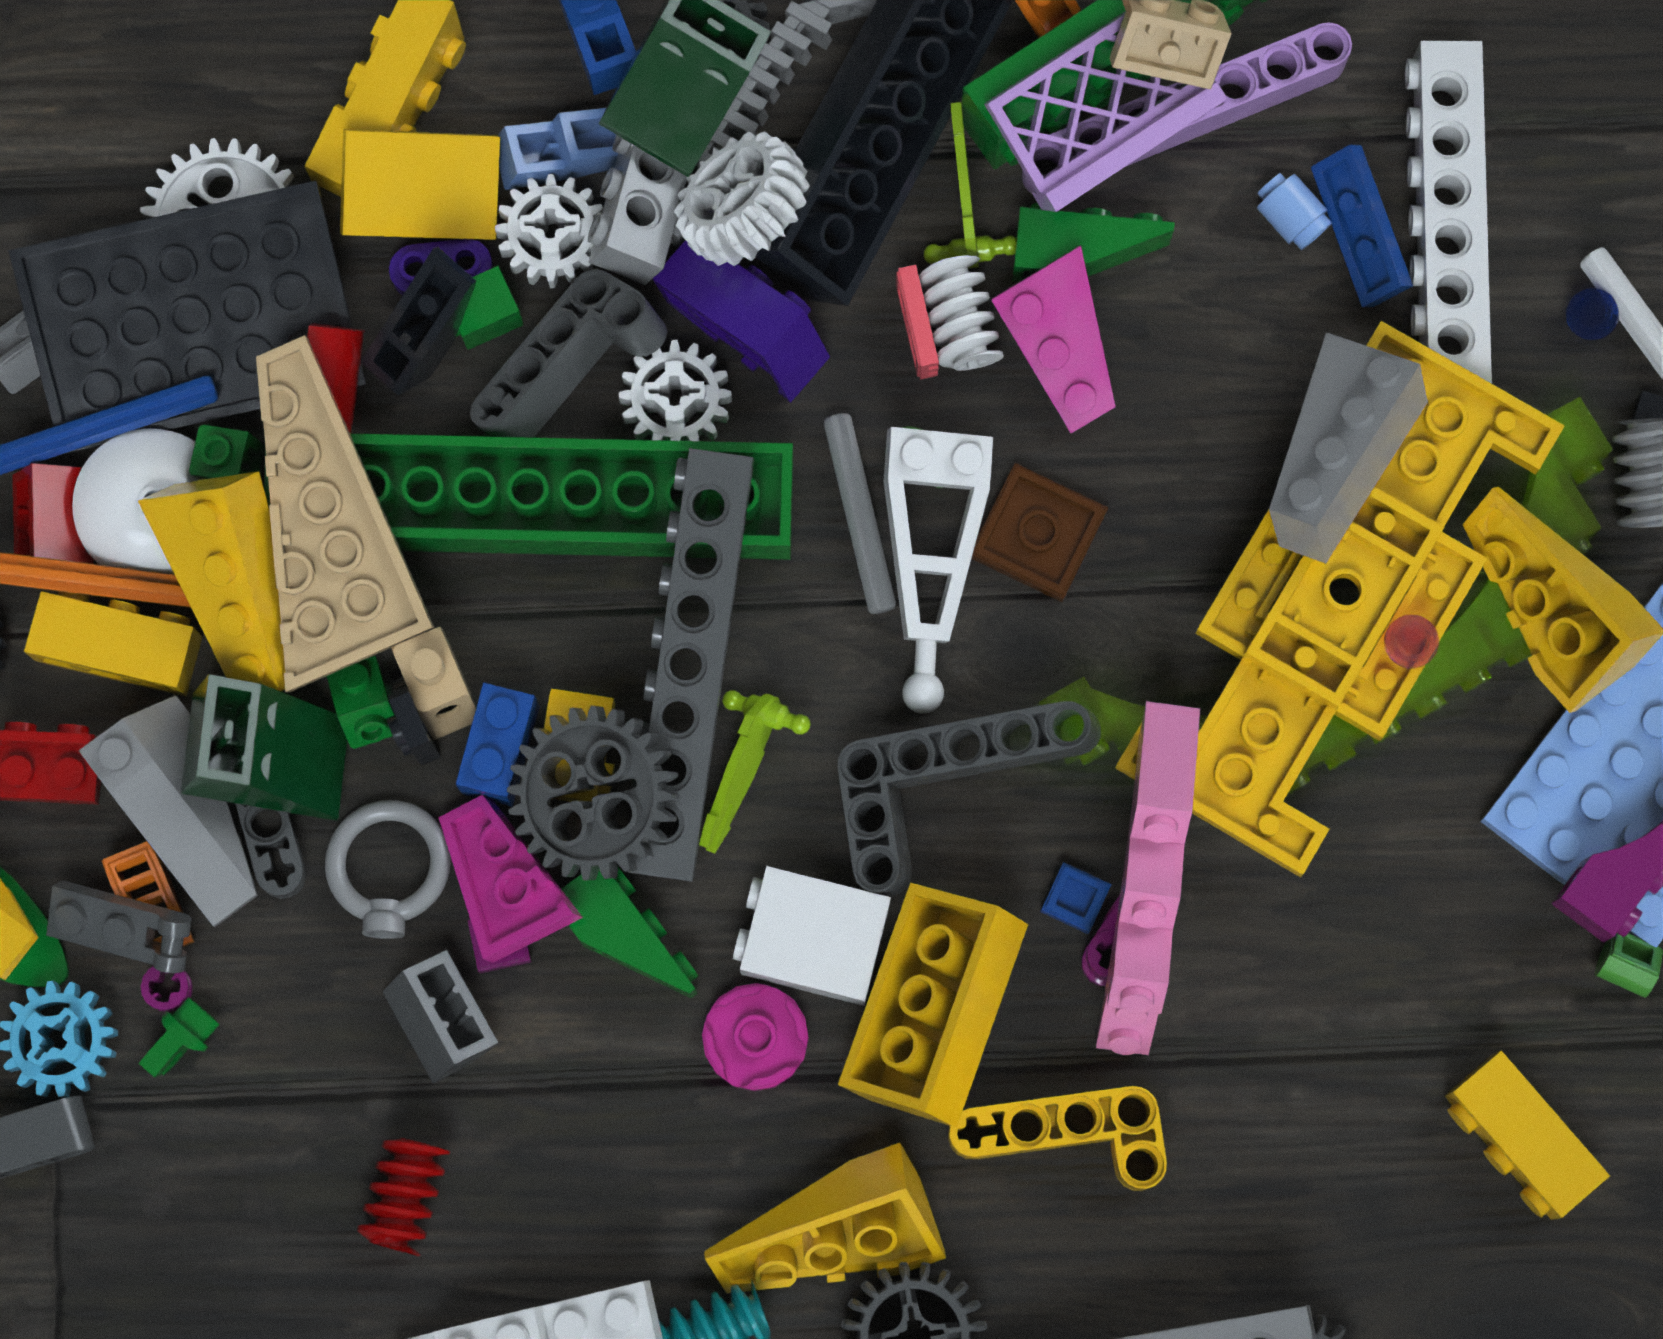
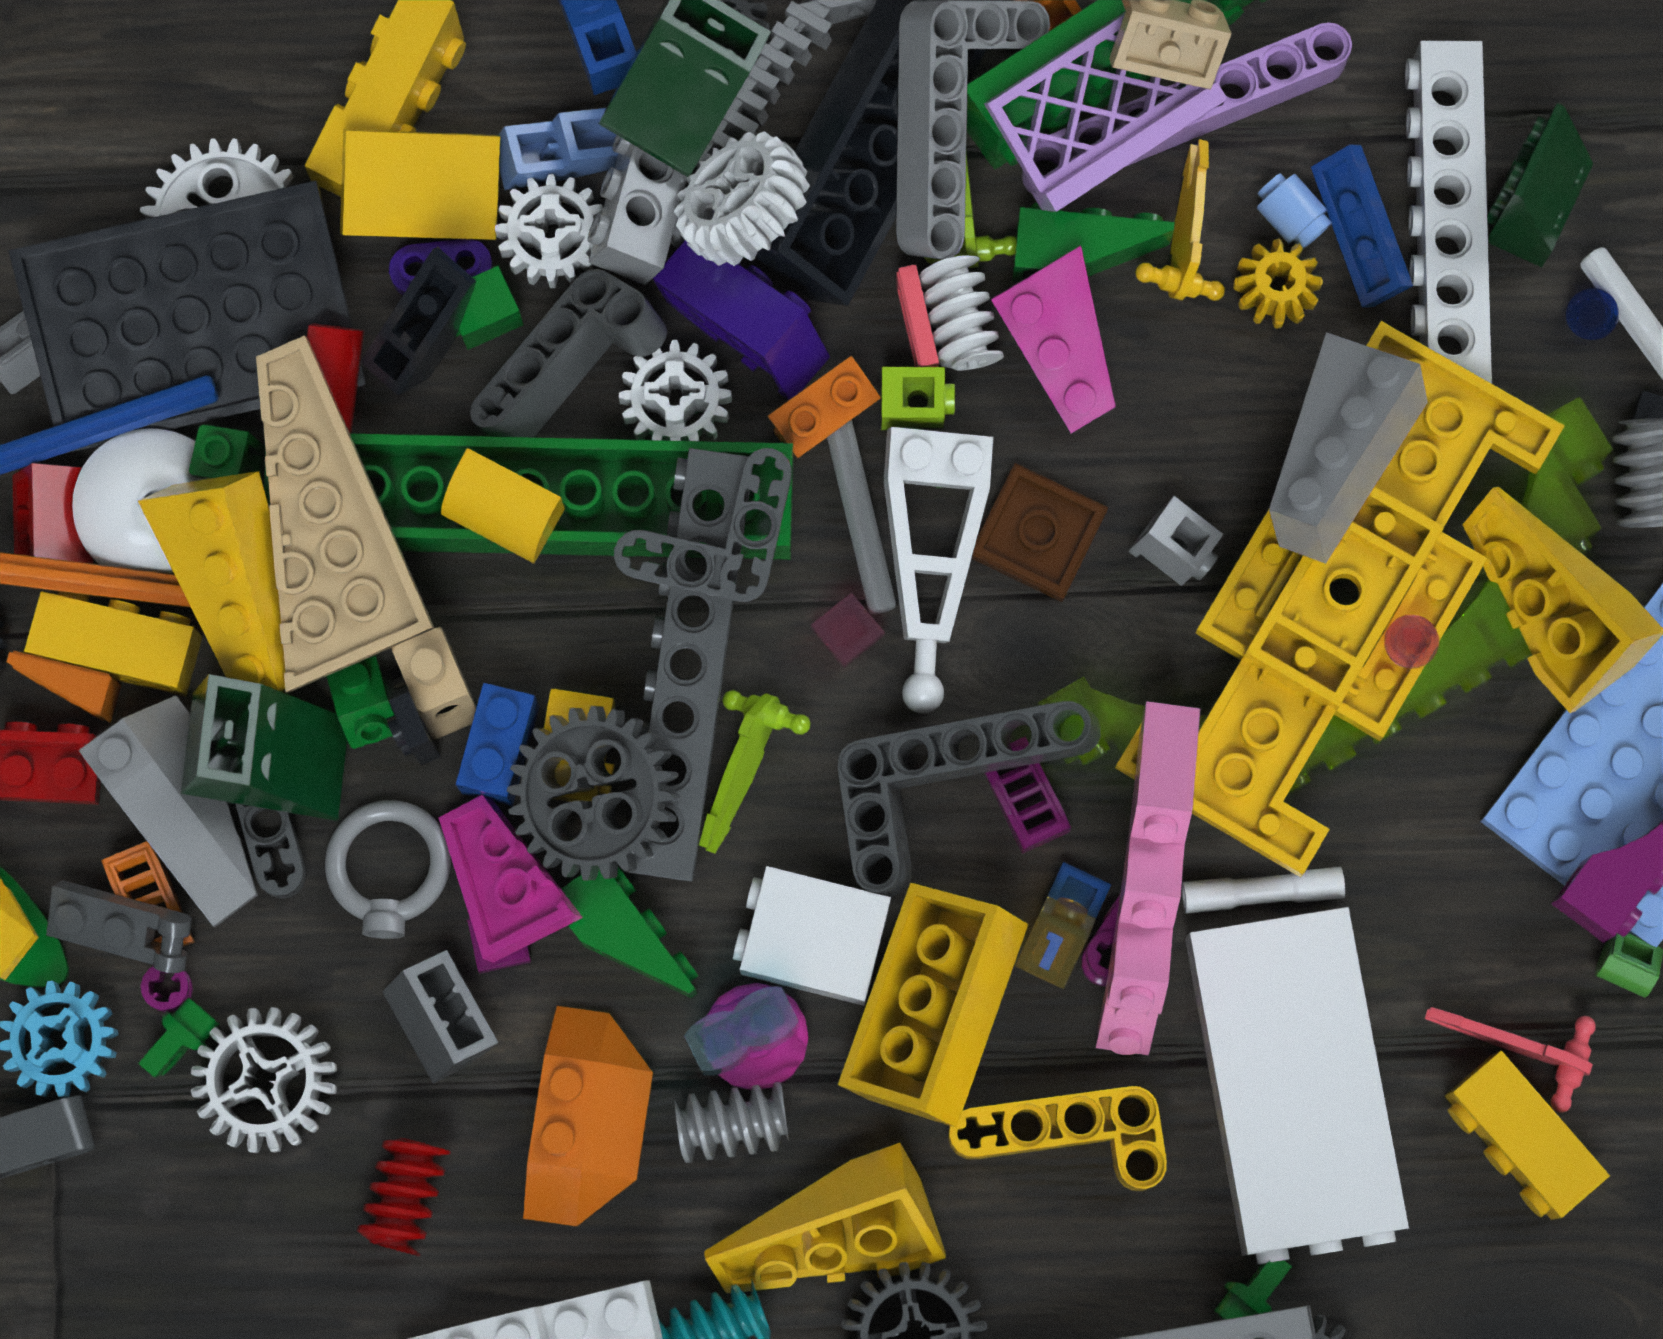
(83, 687): none -> orange slope
(287, 1069): none -> white gear
(501, 505): none -> yellow brick
(585, 1118): none -> orange wedge
(719, 559): none -> dark grey beam
(731, 1122): none -> light grey piece
(755, 1024): none -> clear light blue brick
(823, 407): none -> orange hinge
(847, 630): none -> clear pink plate
(905, 382): none -> lime brick
(934, 110): none -> light grey beam
(1044, 832): none -> magenta slope
(1056, 940): none -> clear yellow brick
(1178, 542): none -> light grey brick
(1181, 277): none -> yellow piece
(1230, 893): none -> white piece
(1252, 1297): none -> green piece
(1294, 294): none -> yellow gear
(1296, 1084): none -> white brick
(1540, 189): none -> dark green slope
(1571, 1061): none -> coral piece

